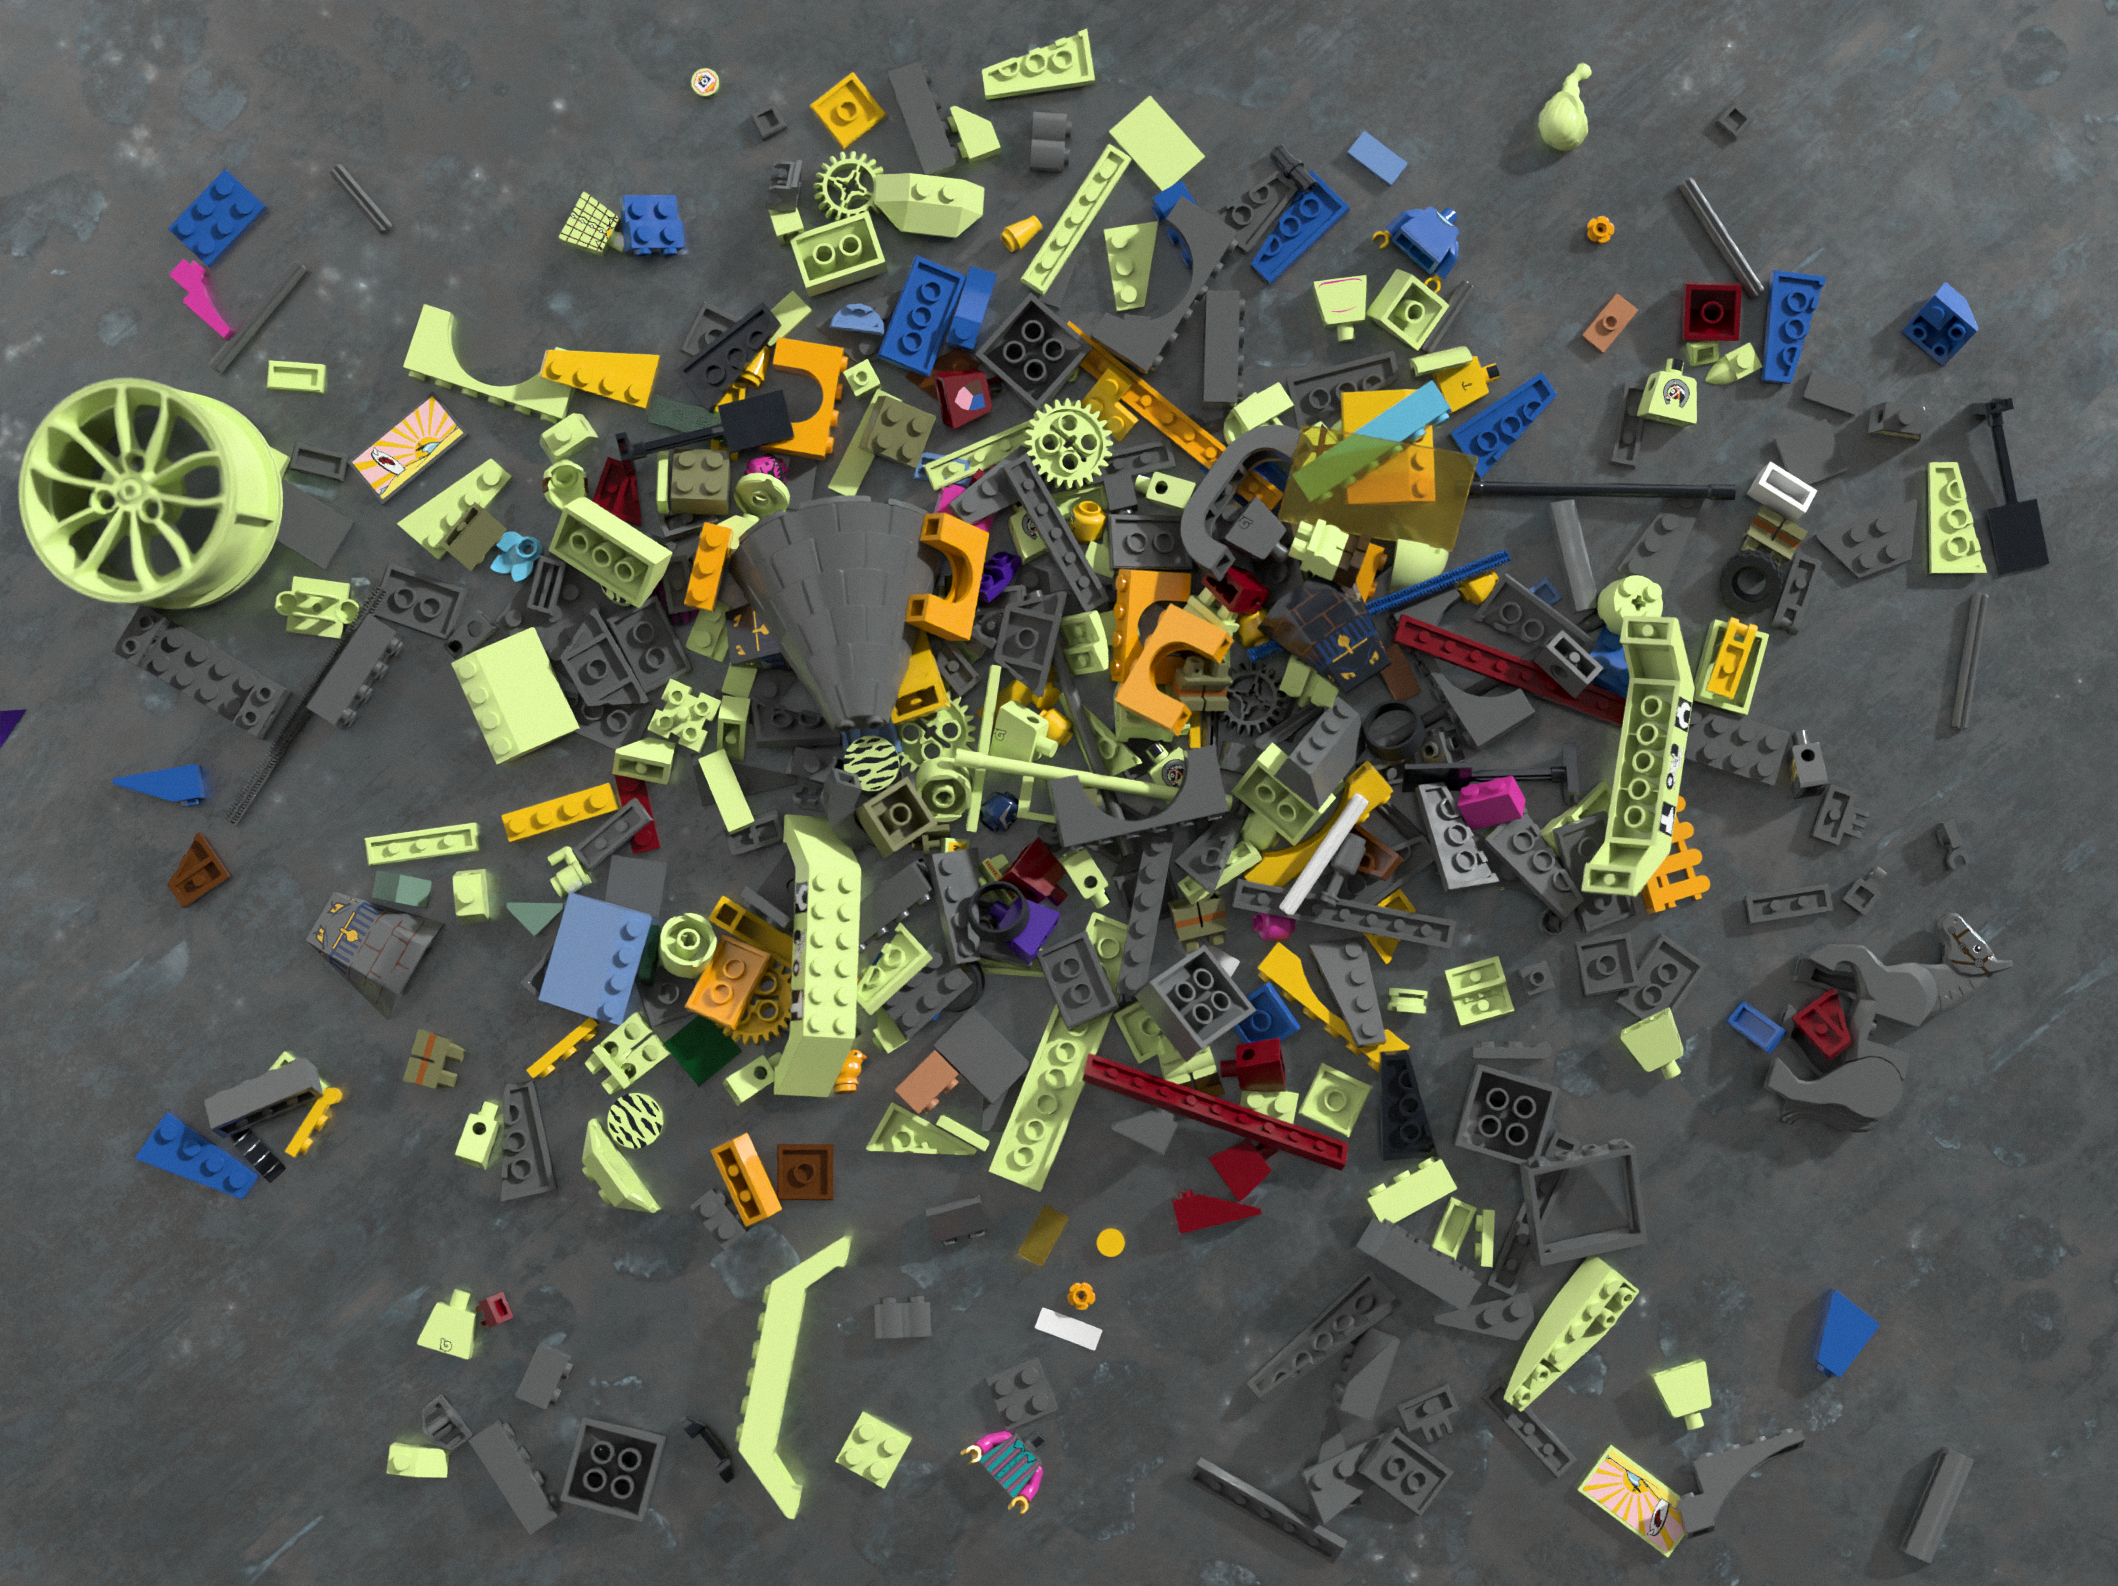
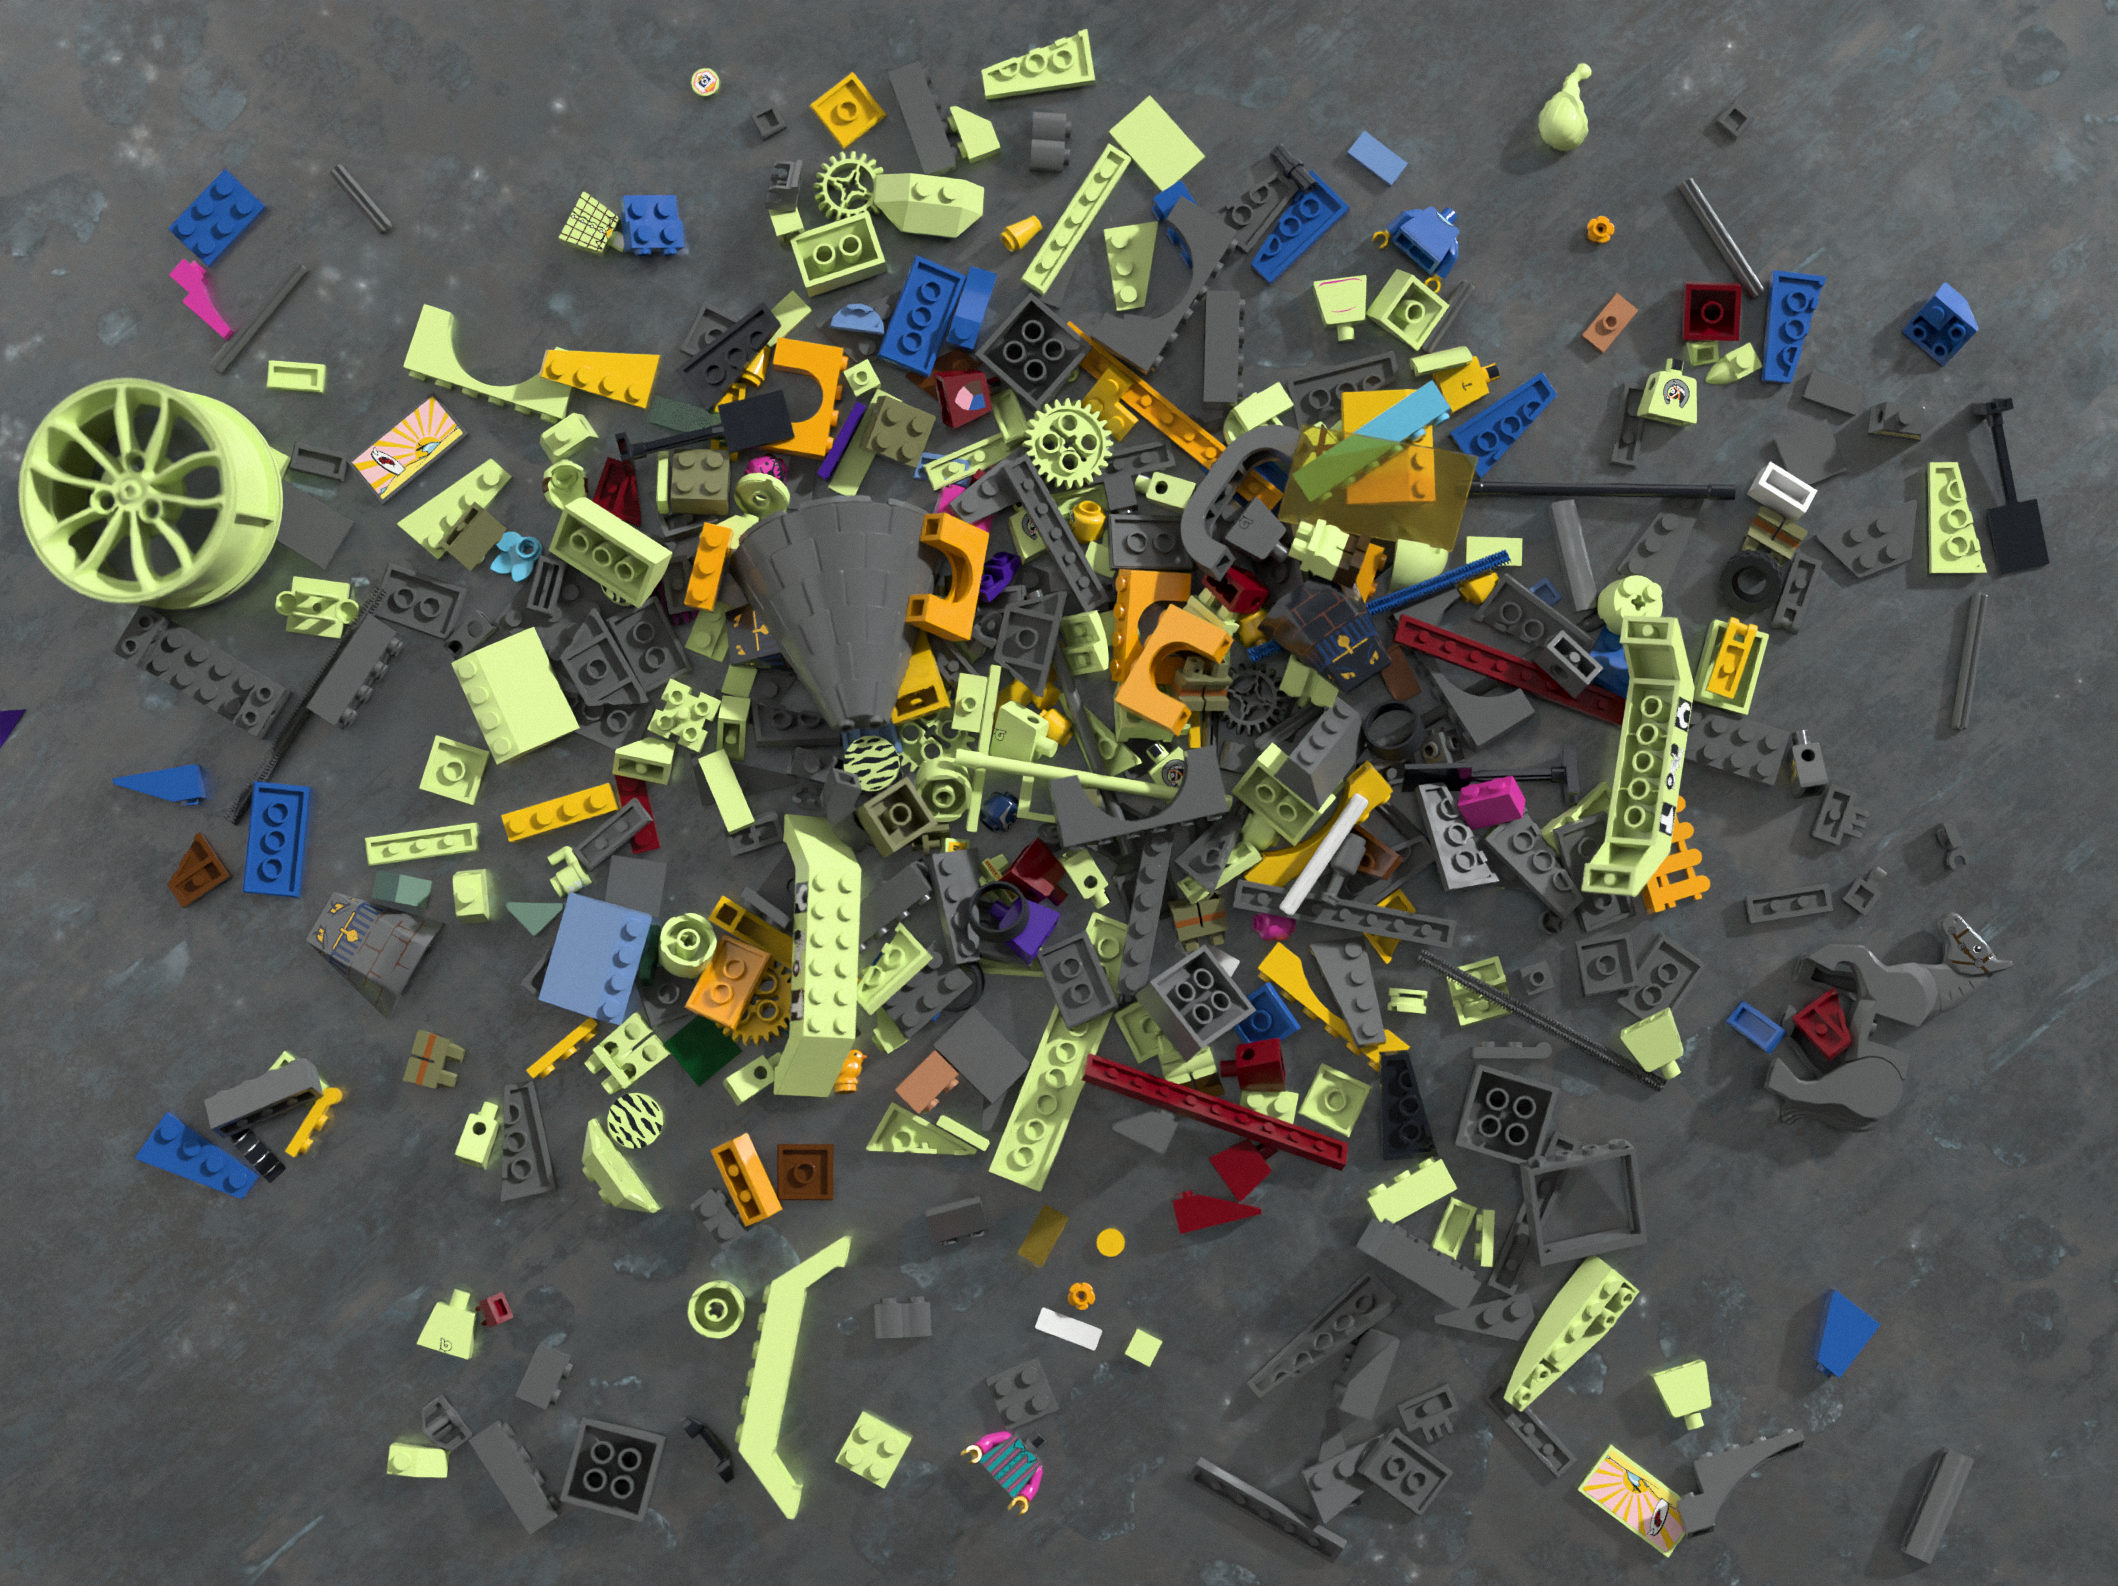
(275, 839): none -> blue tile
(454, 770): none -> yellowish green plate
(711, 1324): none -> yellowish green brick
(842, 442): none -> dark purple tile
(969, 702): none -> yellowish green plate
(1009, 417): none -> yellowish green tile
(1143, 1347): none -> yellowish green tile
(1484, 546): none -> yellowish green tile
(1541, 1020): none -> dark grey axle

